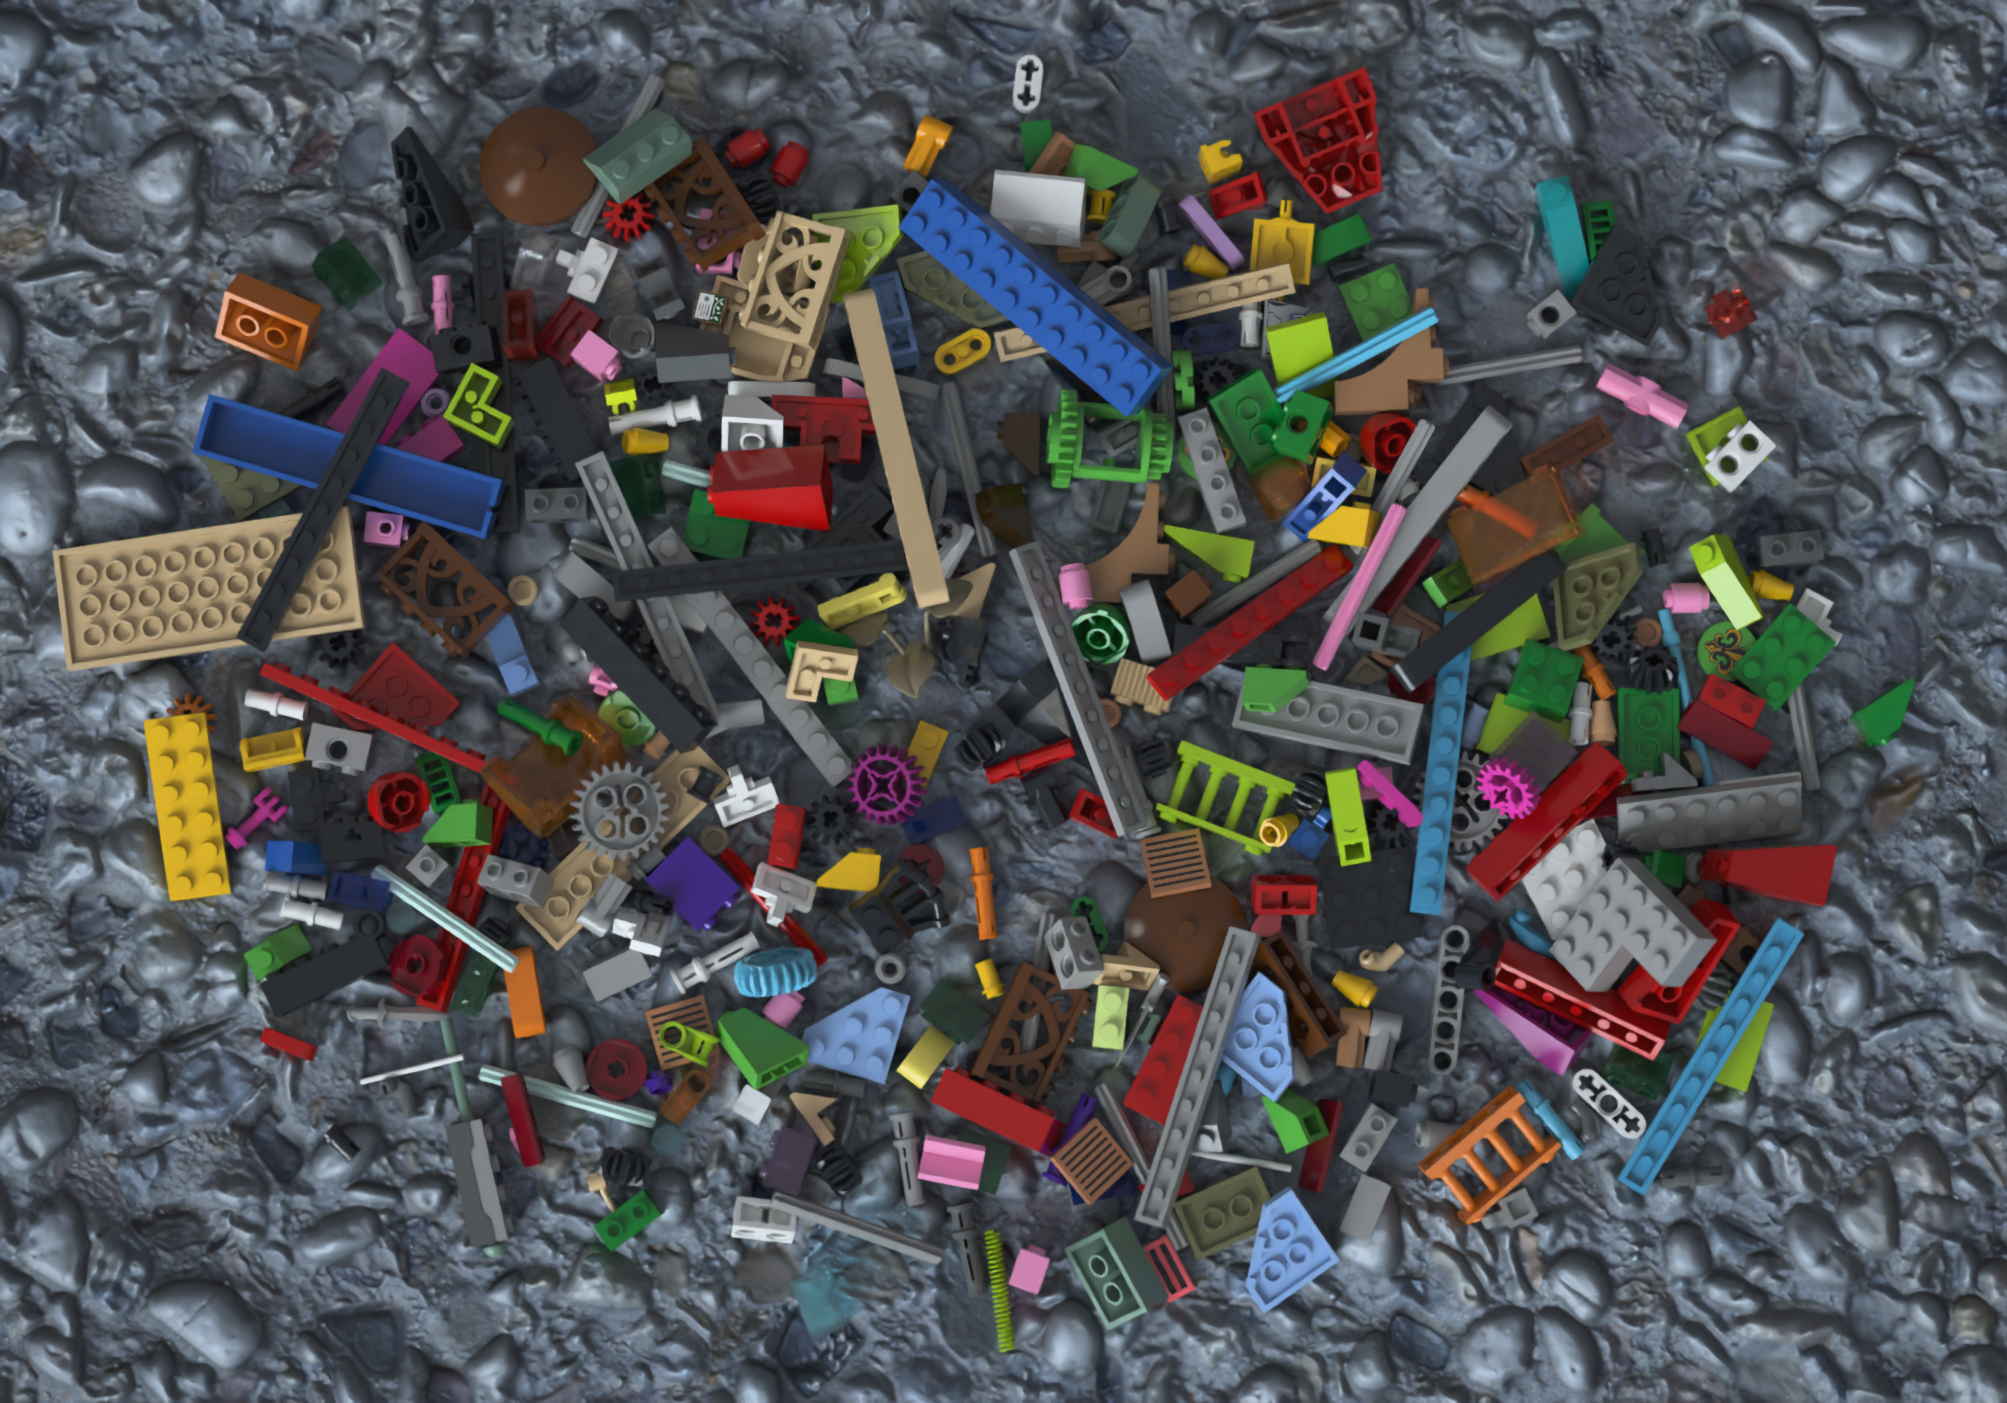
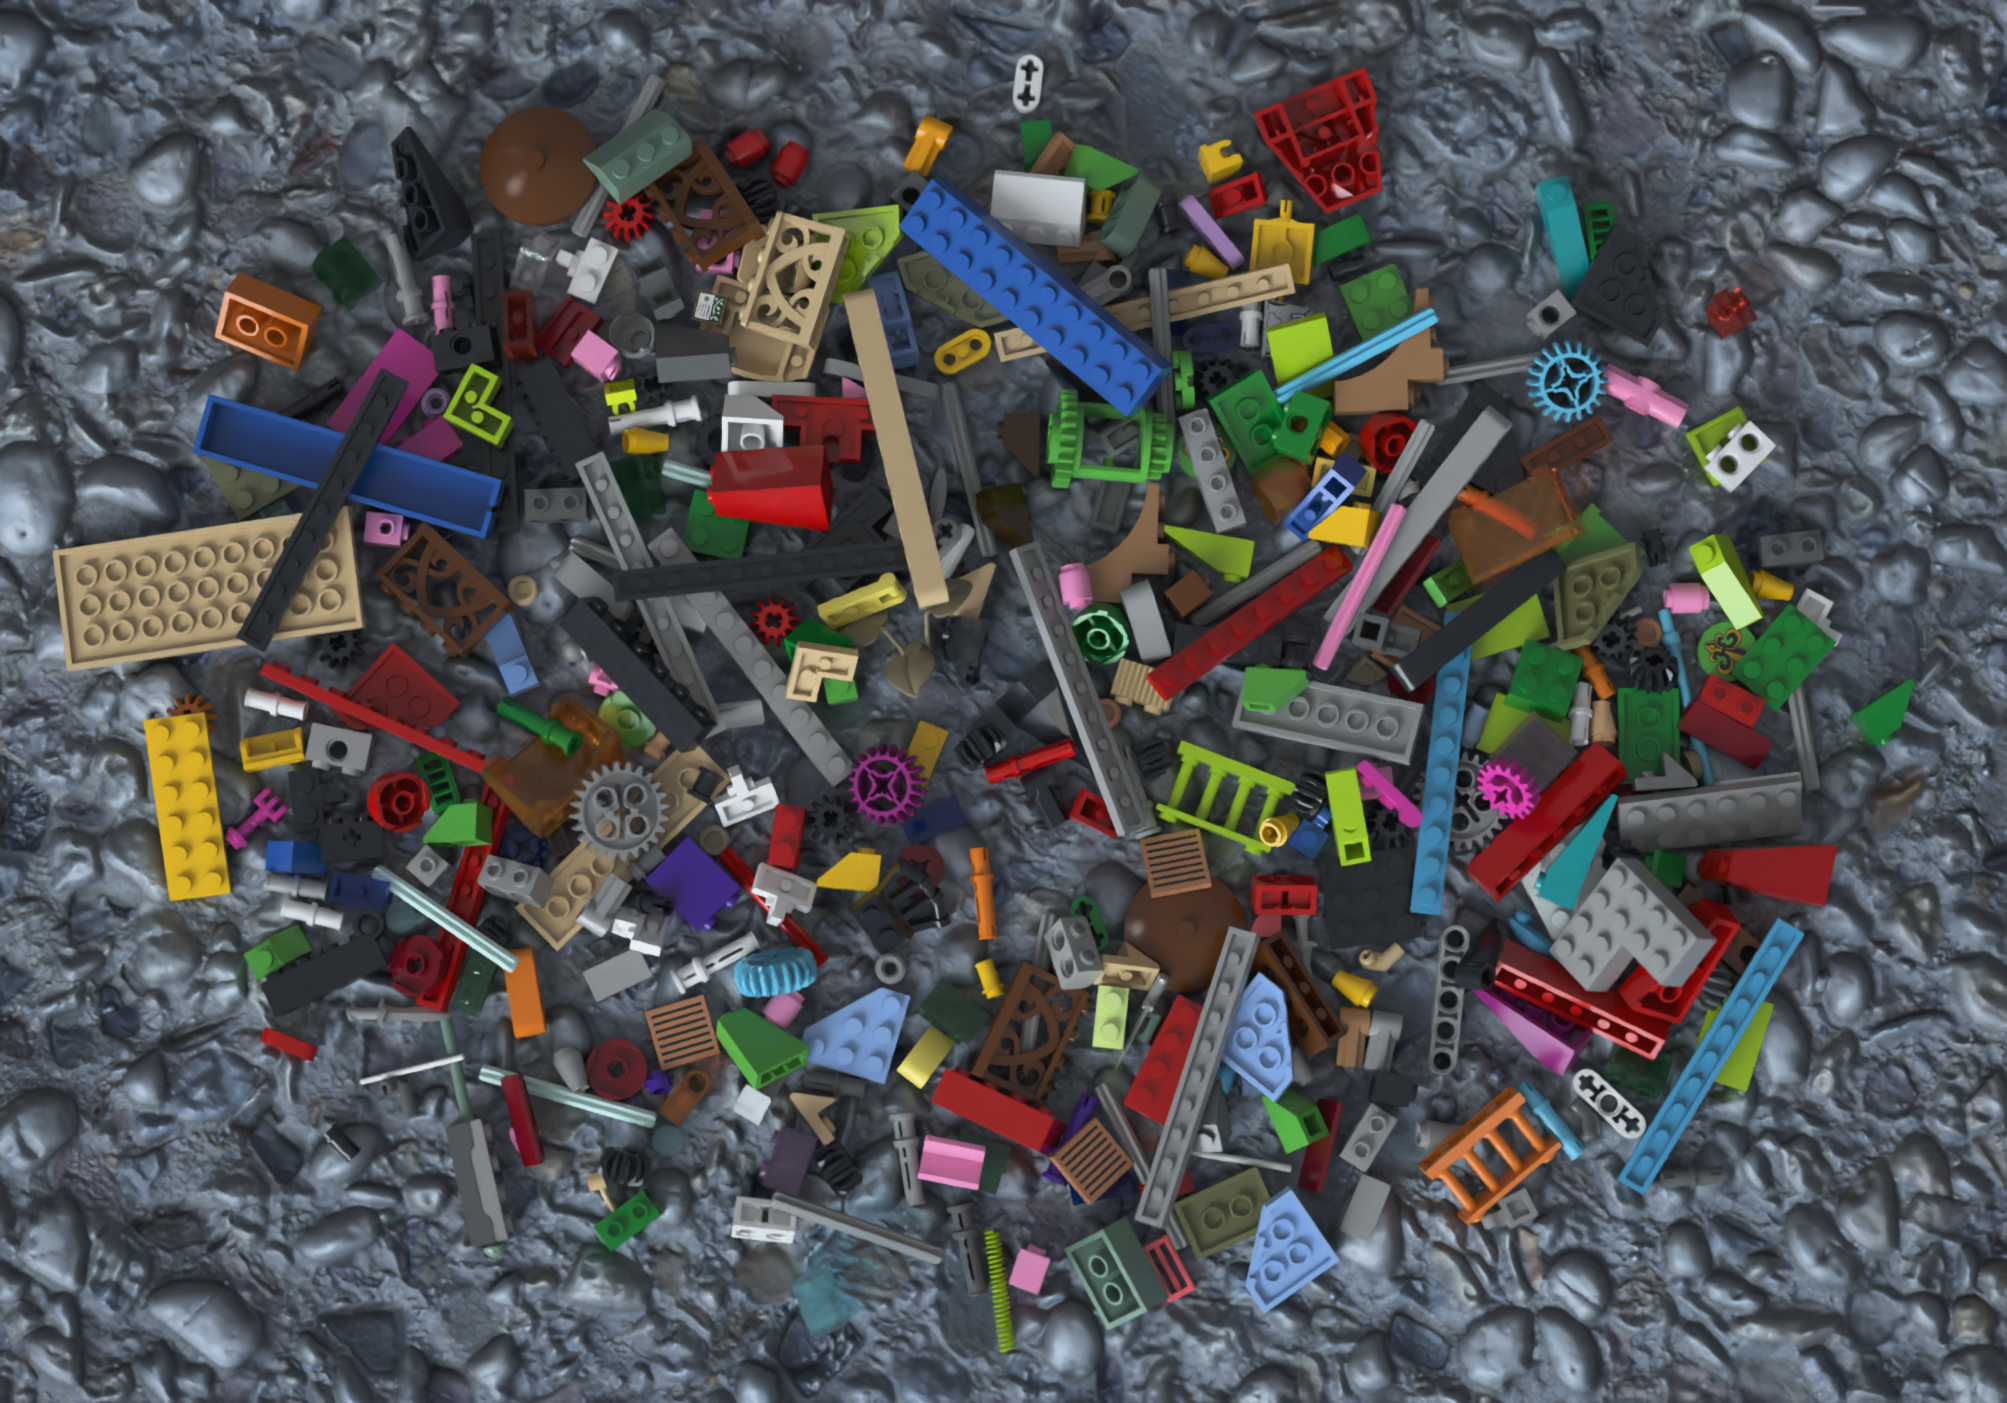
(690, 1043): lime piece -> none
(1569, 868): none -> teal slope
(1579, 377): none -> medium azure gear

